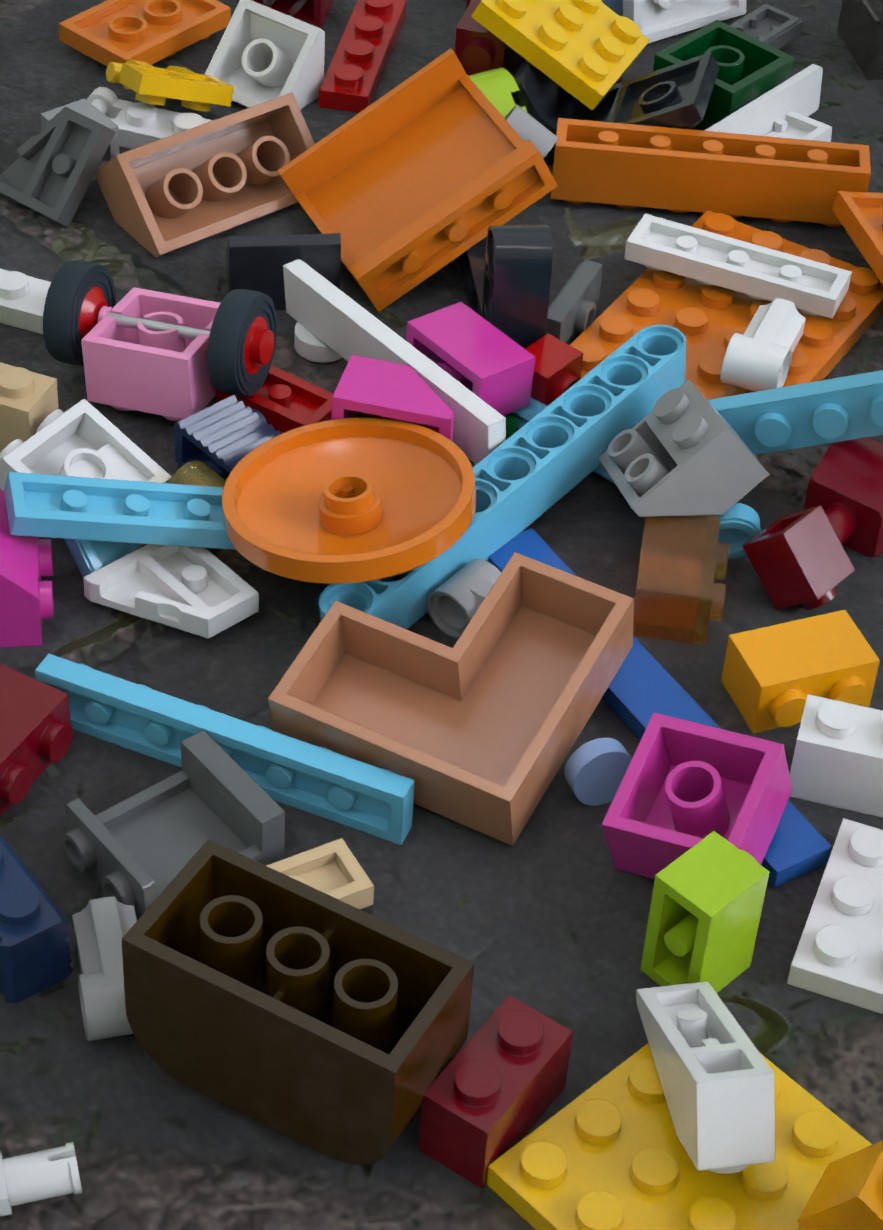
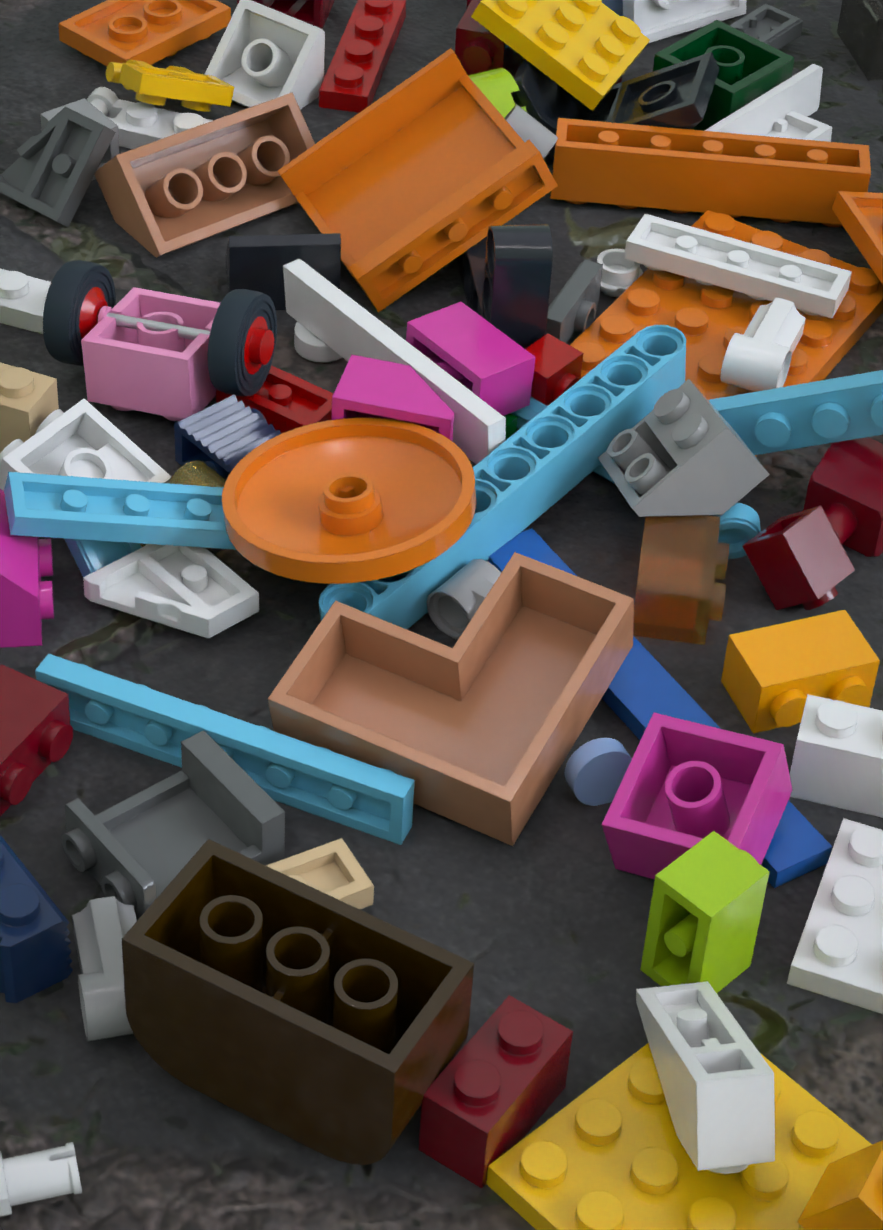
(617, 272): none -> white plate

